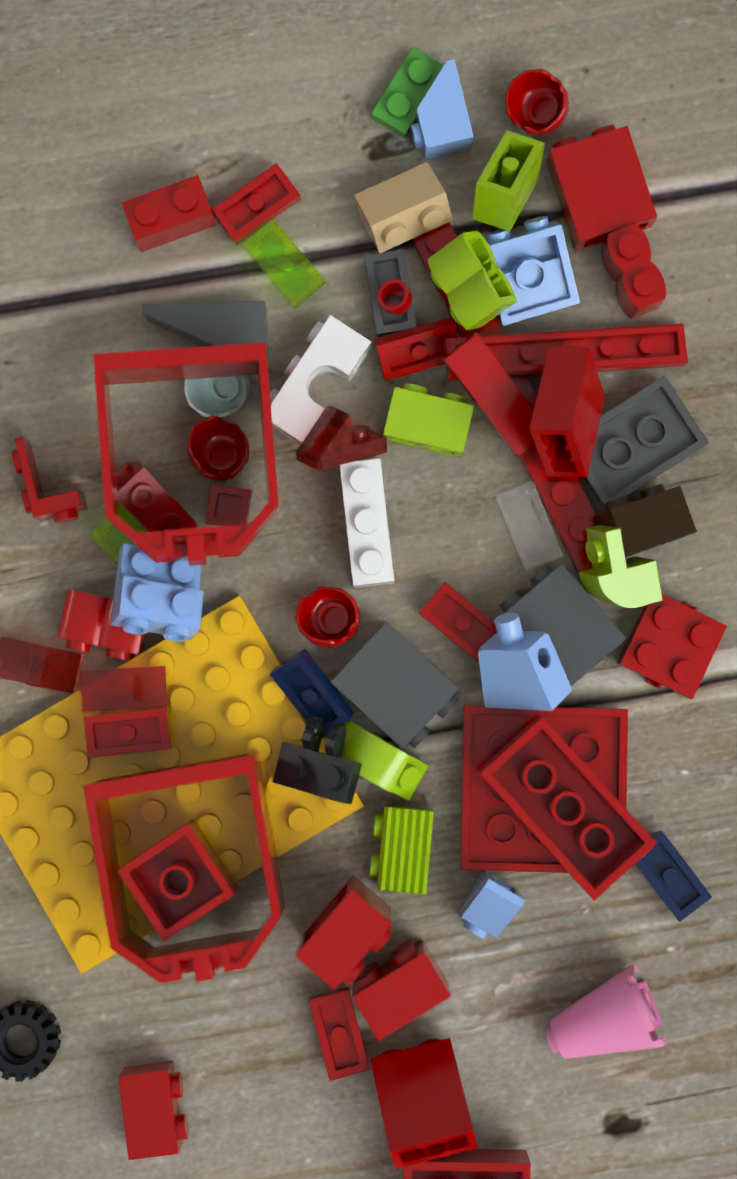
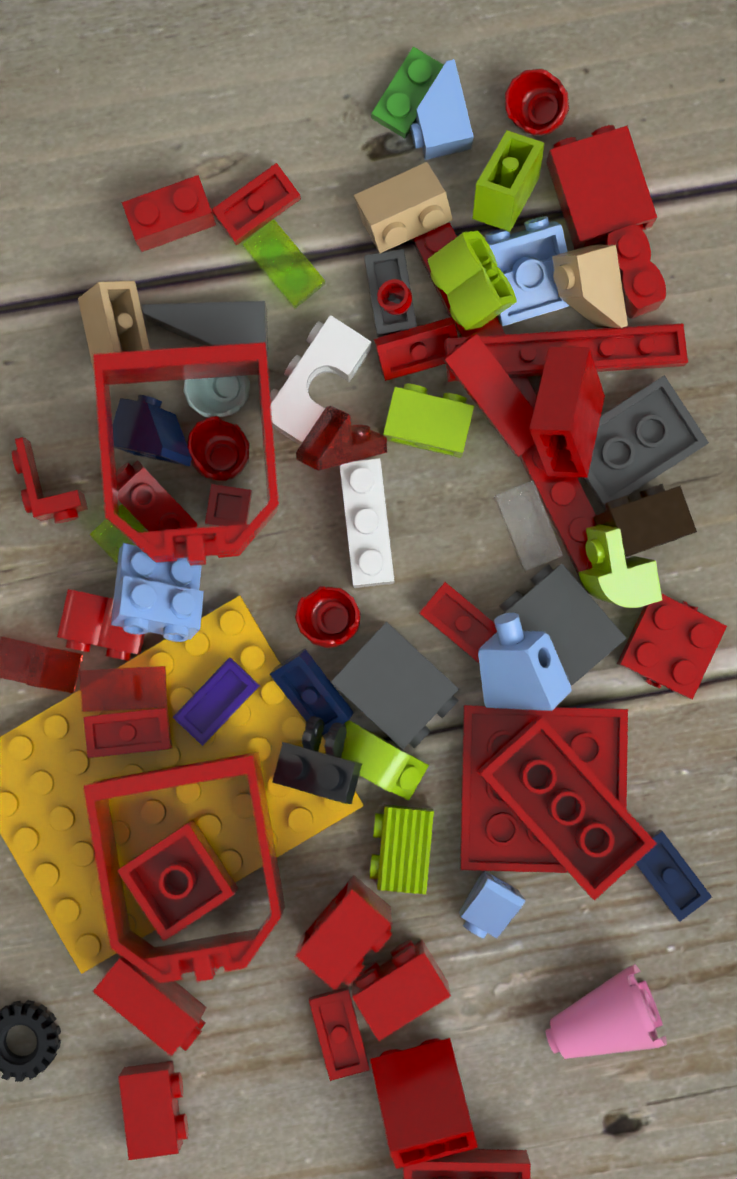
(113, 318): none -> tan brick
(149, 431): none -> dark blue slope
(157, 1009): none -> red brick
(216, 701): none -> dark purple tile
(592, 284): none -> tan slope

